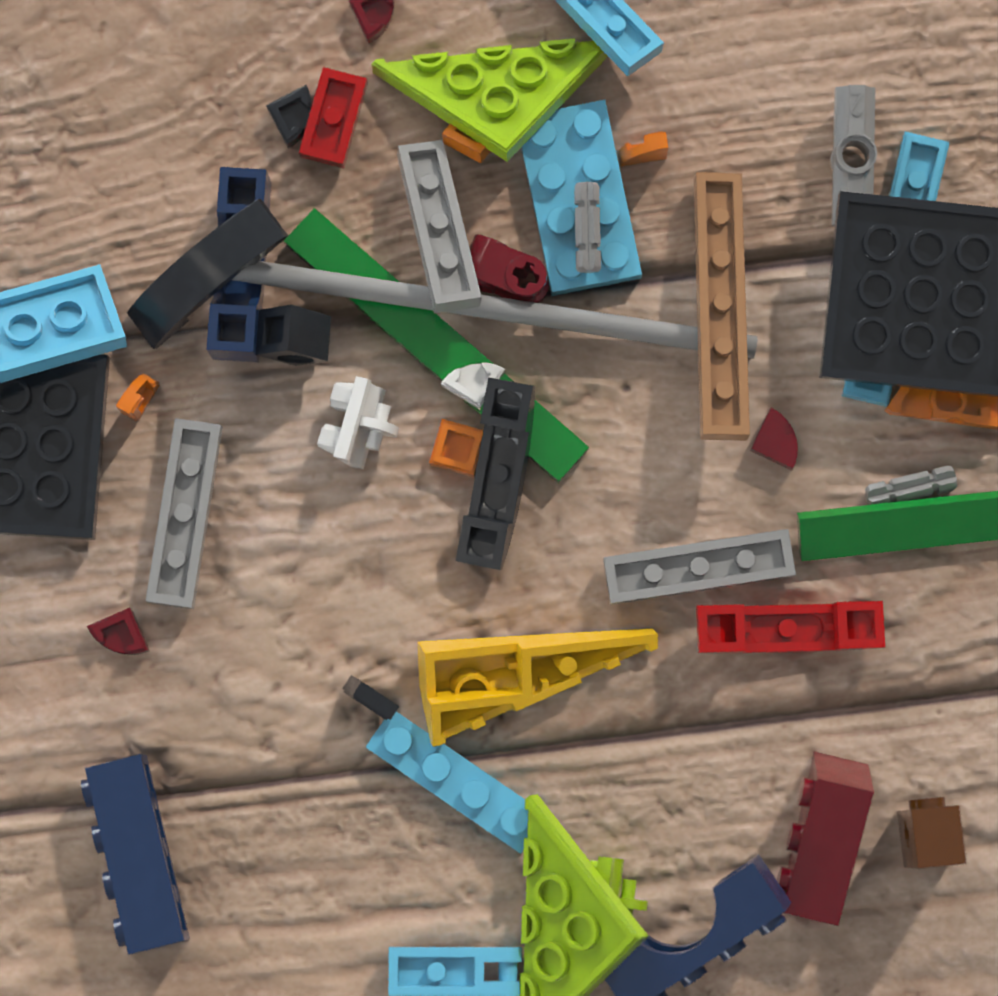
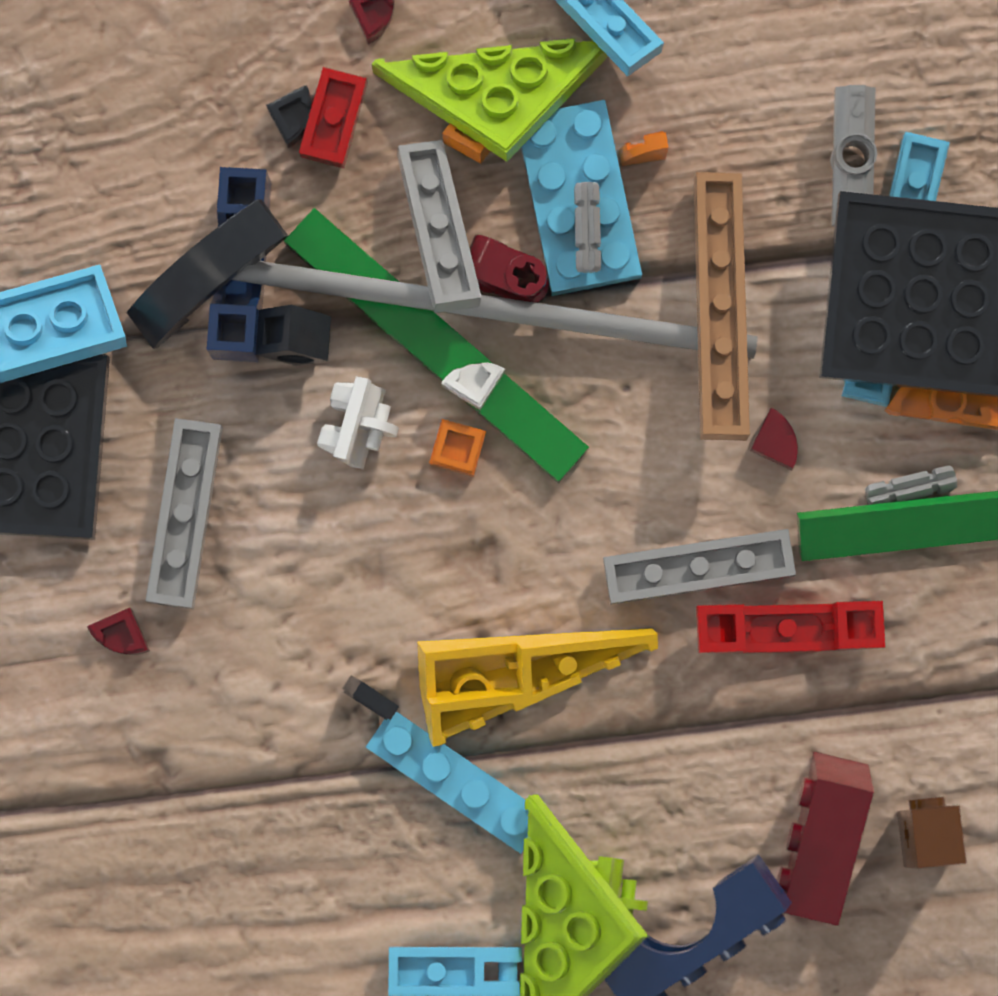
(136, 854): dark blue brick -> none
(137, 396): orange tile -> none
(499, 474): black slope -> none

